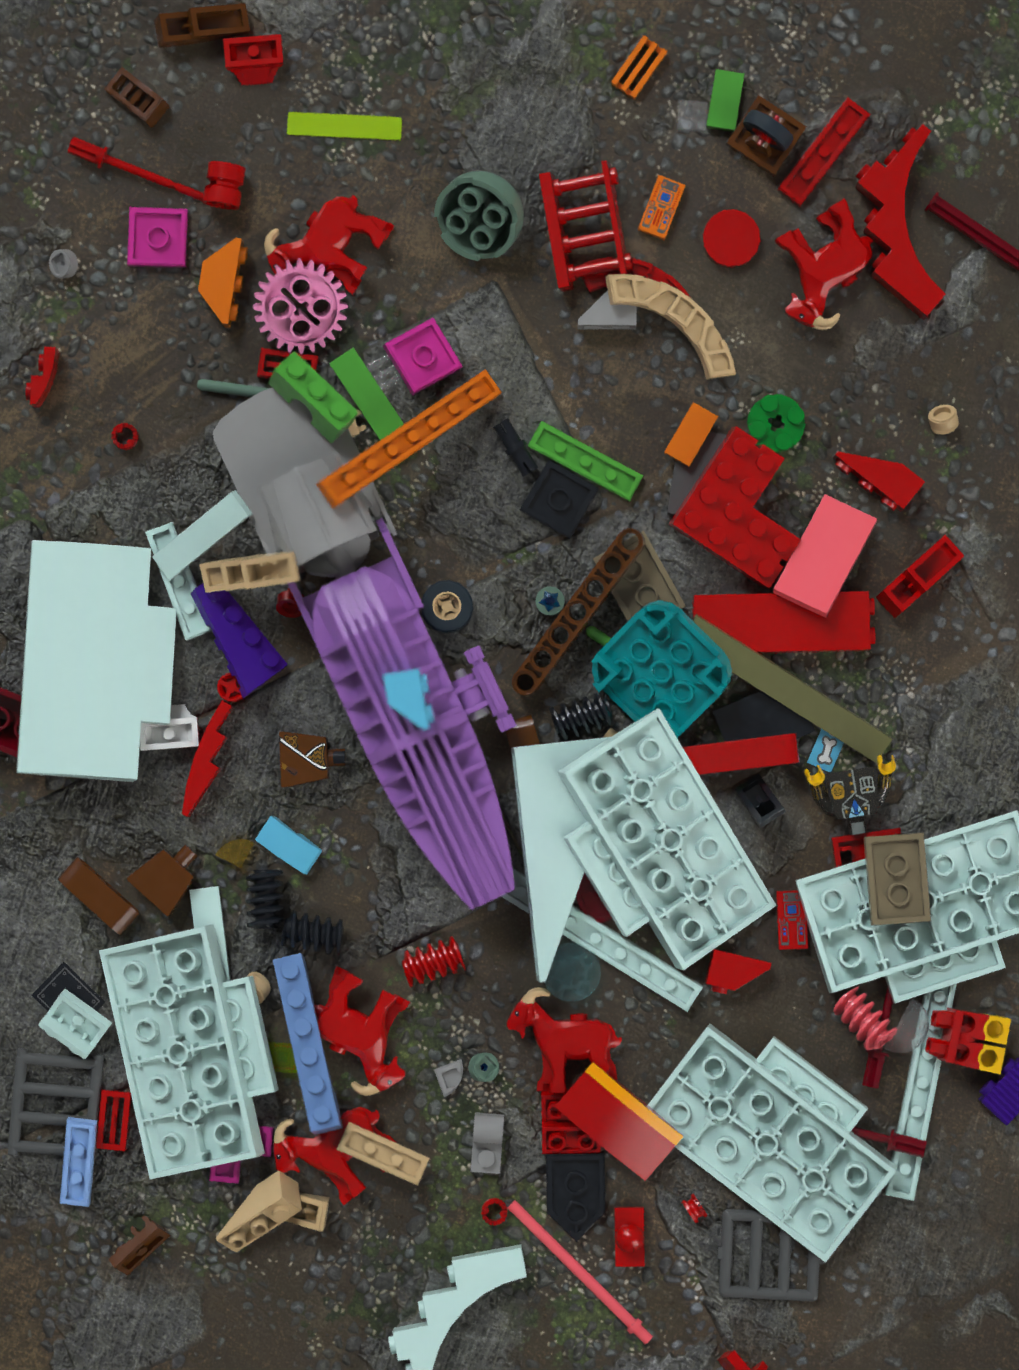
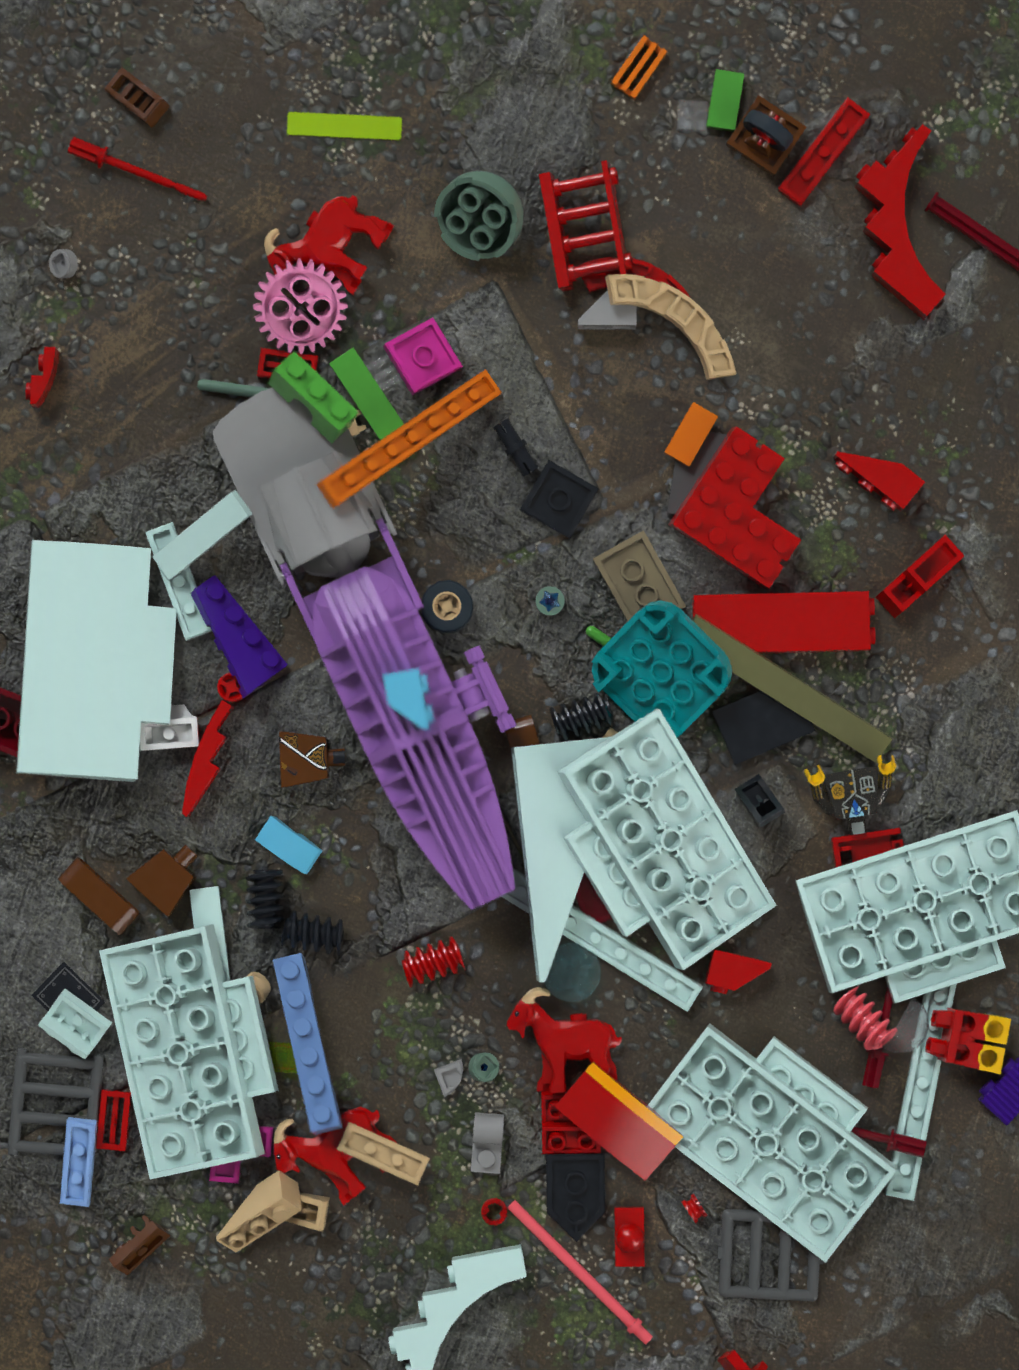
(120, 429): red bush -> none
(157, 237): dark pink tile -> none
(201, 25): reddish brown slope -> none
(222, 281): orange slope -> none
(224, 185): red wheel -> none
(236, 851): clear yellow tile -> none
(250, 571): tan slope -> none
(254, 58): red slope -> none
(287, 605): red tile -> none
(361, 1034): red animal -> none
(565, 619): reddish brown beam -> none
(585, 461): bright green tile -> none
(661, 207): orange tile -> none
(731, 238): red tile -> none
(744, 753): red beam -> none
(770, 407): green plate -> none
(791, 921): red tile -> none
(825, 555): coral tile -> none
(825, 751): medium azure sticker -> none
(828, 267): red animal -> none
(897, 879): dark tan plate -> none
(943, 419): tan tile -> none

